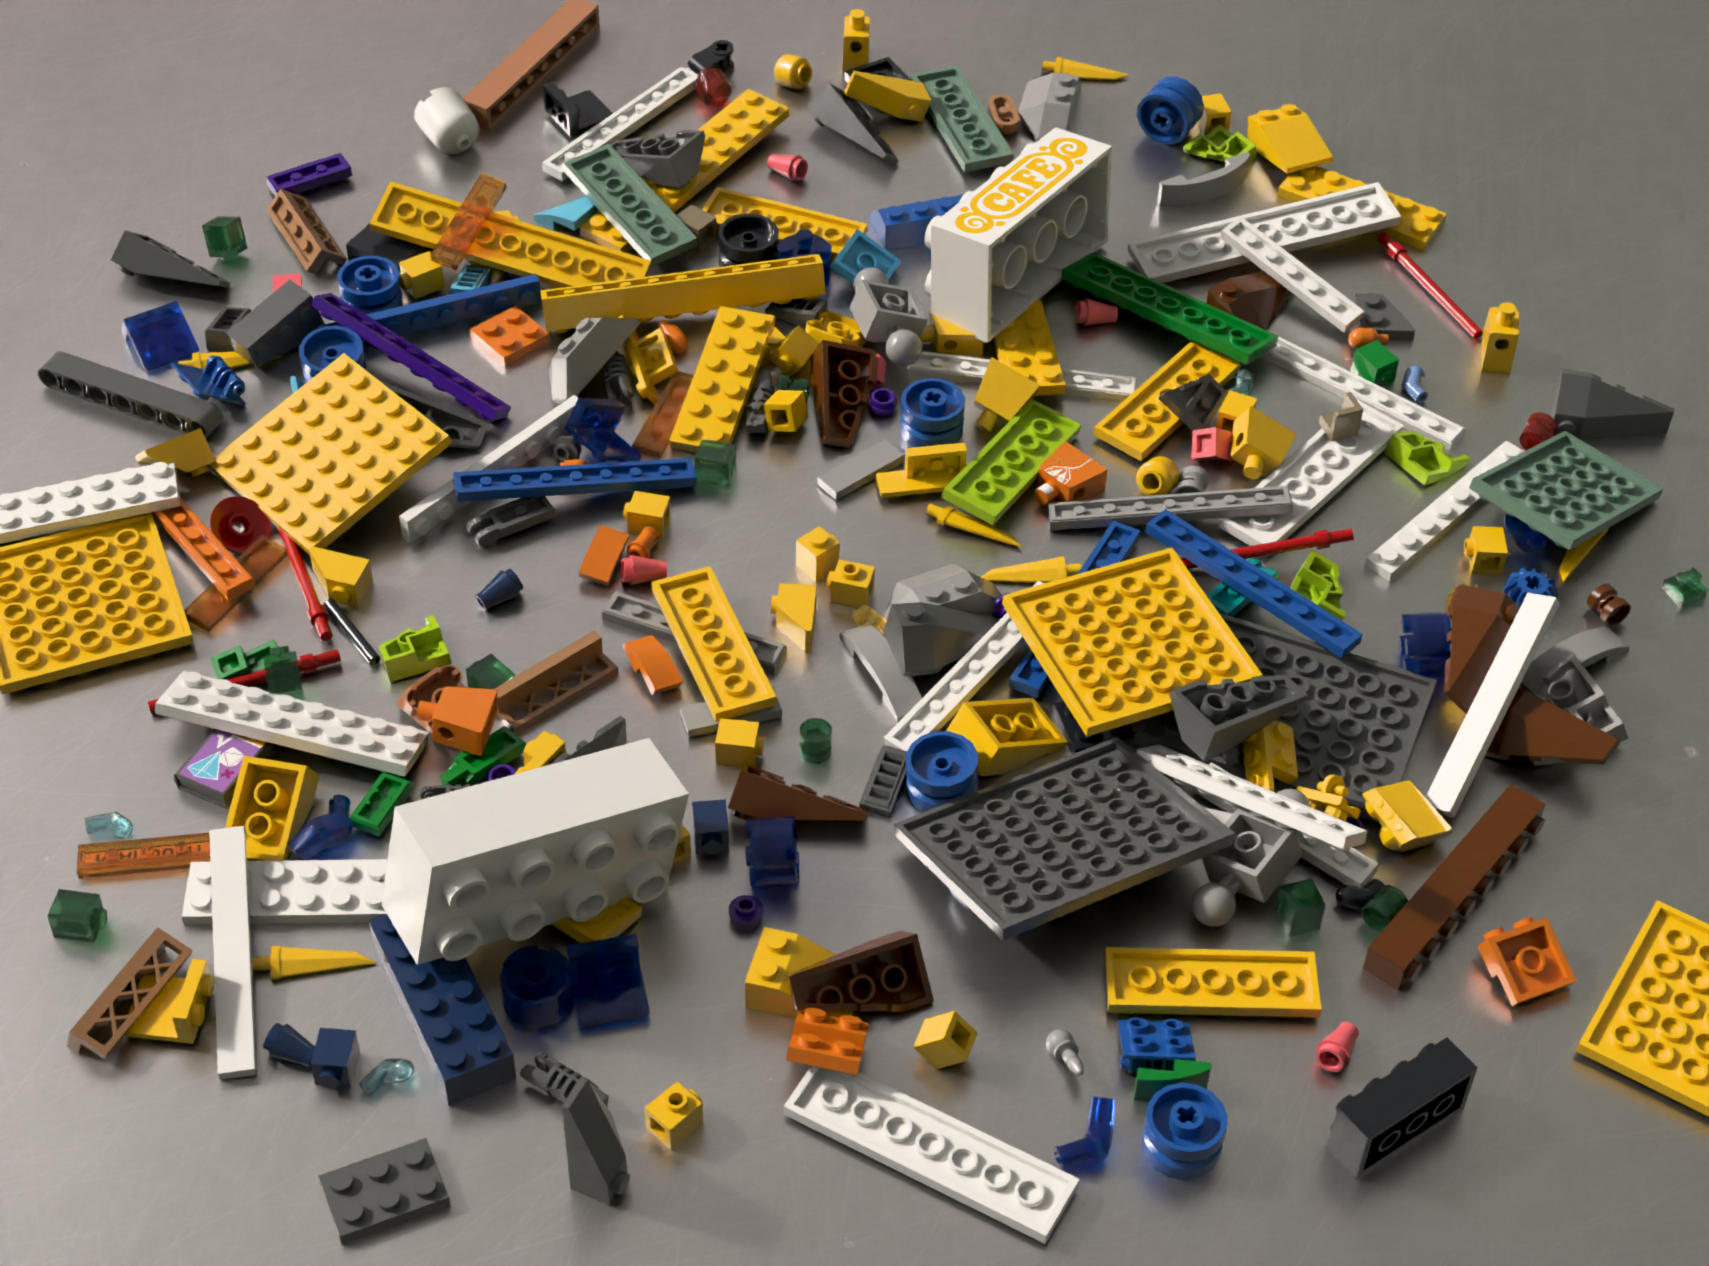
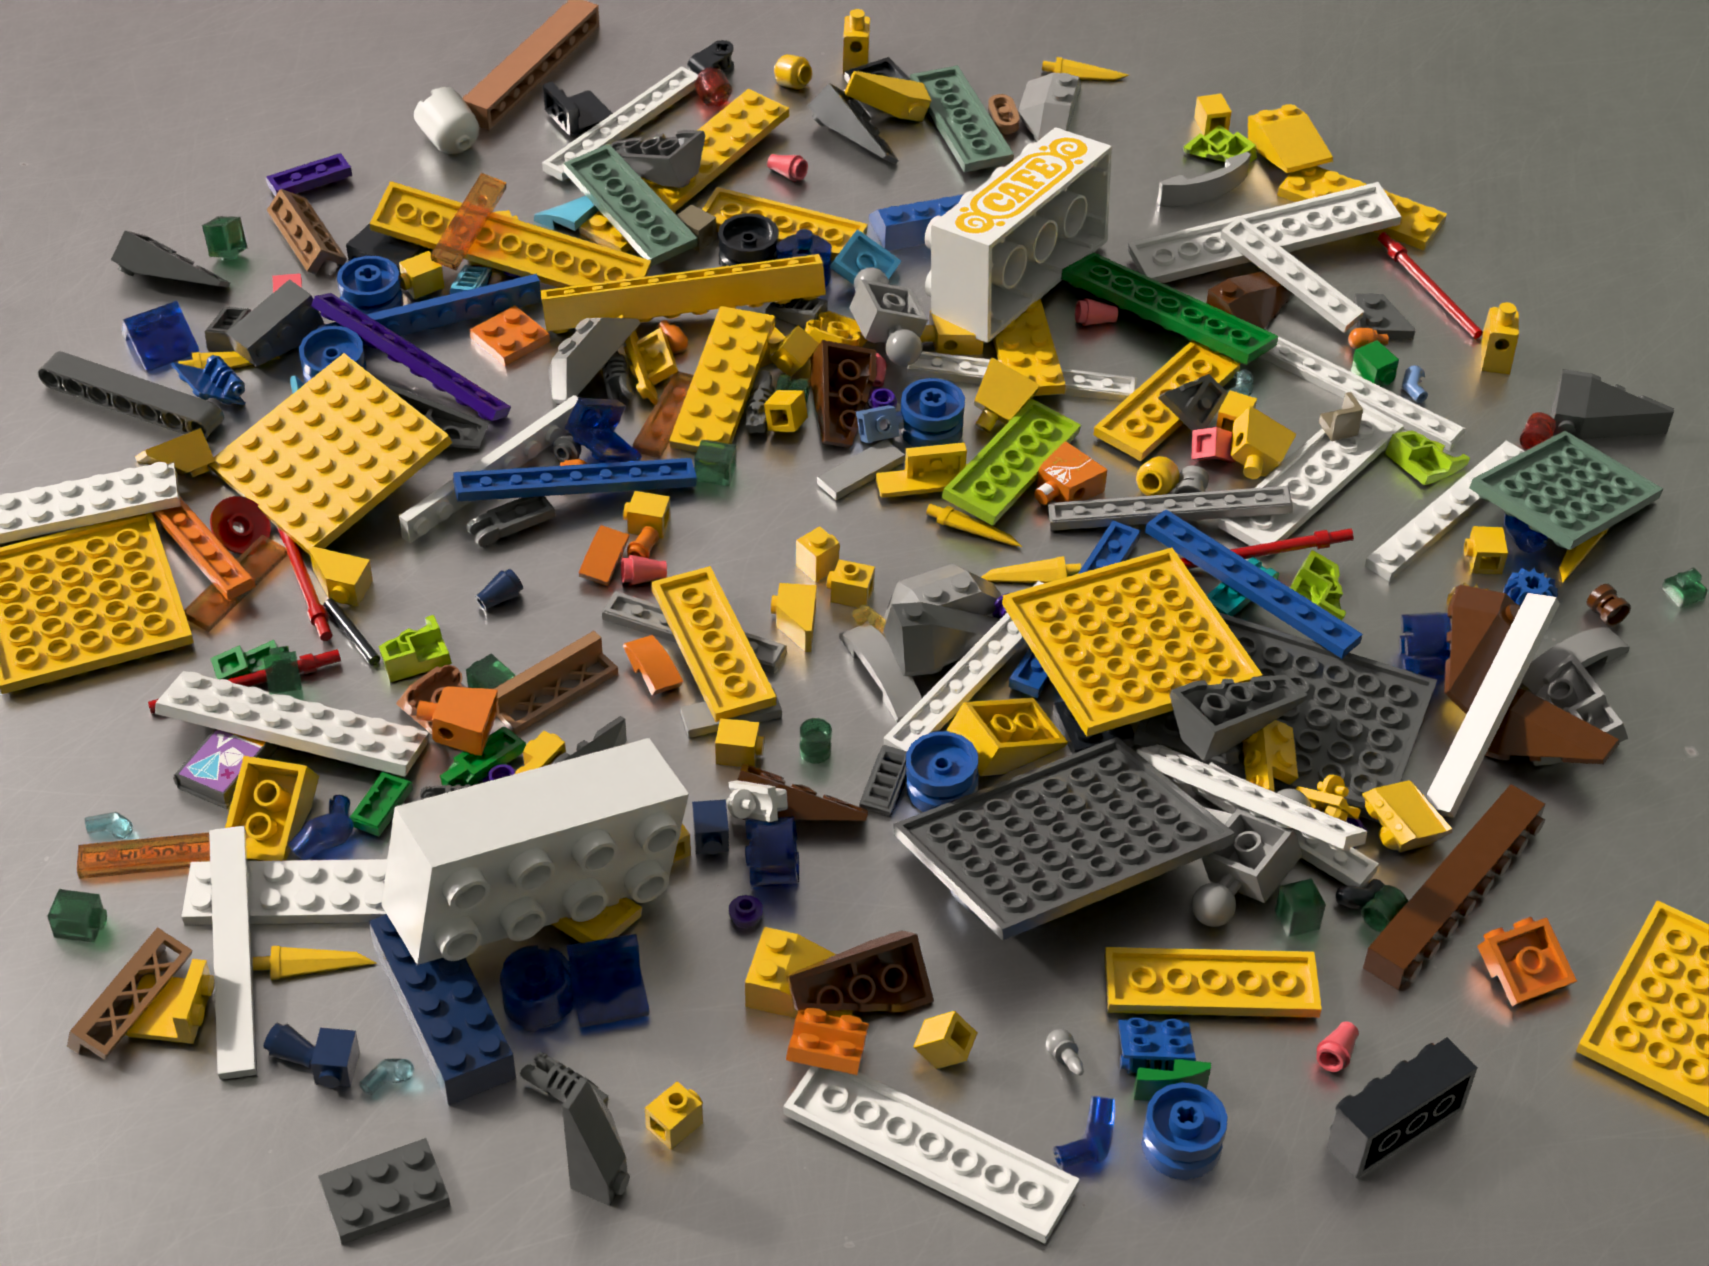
(756, 801): none -> white hips
(870, 420): none -> medium blue brick
(1170, 110): blue wheel -> none

